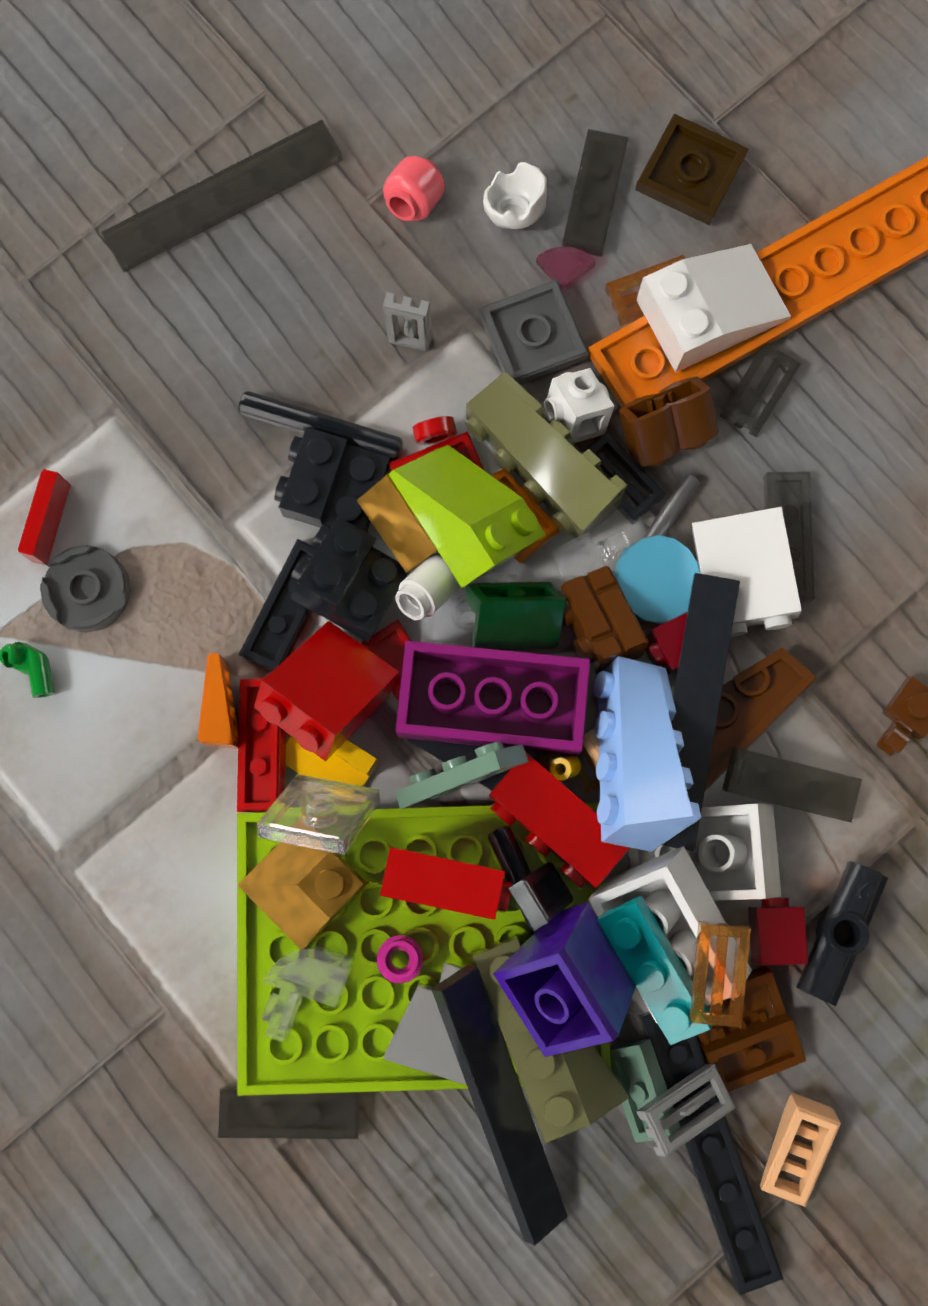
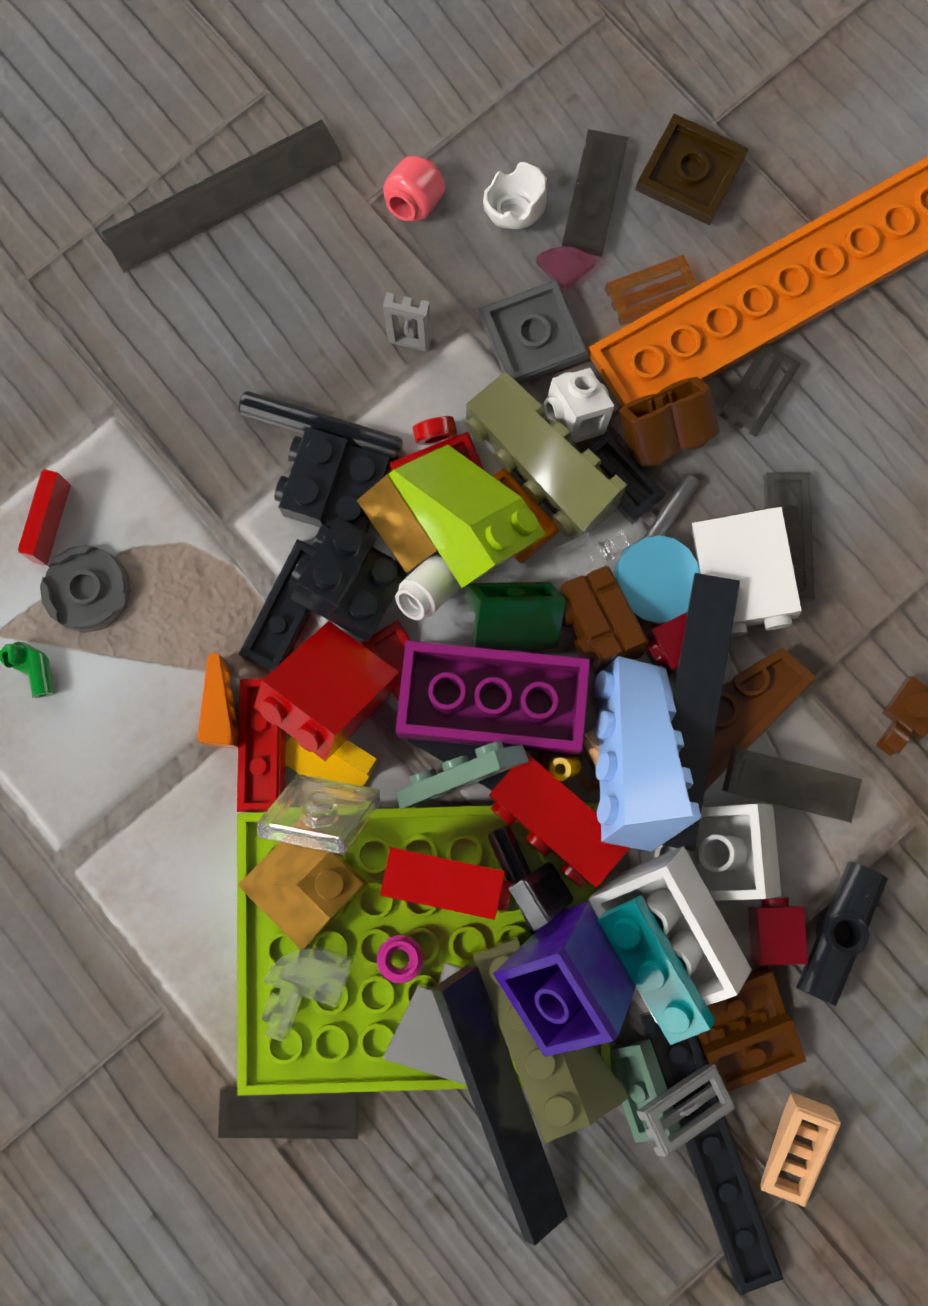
(710, 304): white slope -> none
(722, 931): clear orange tile -> none

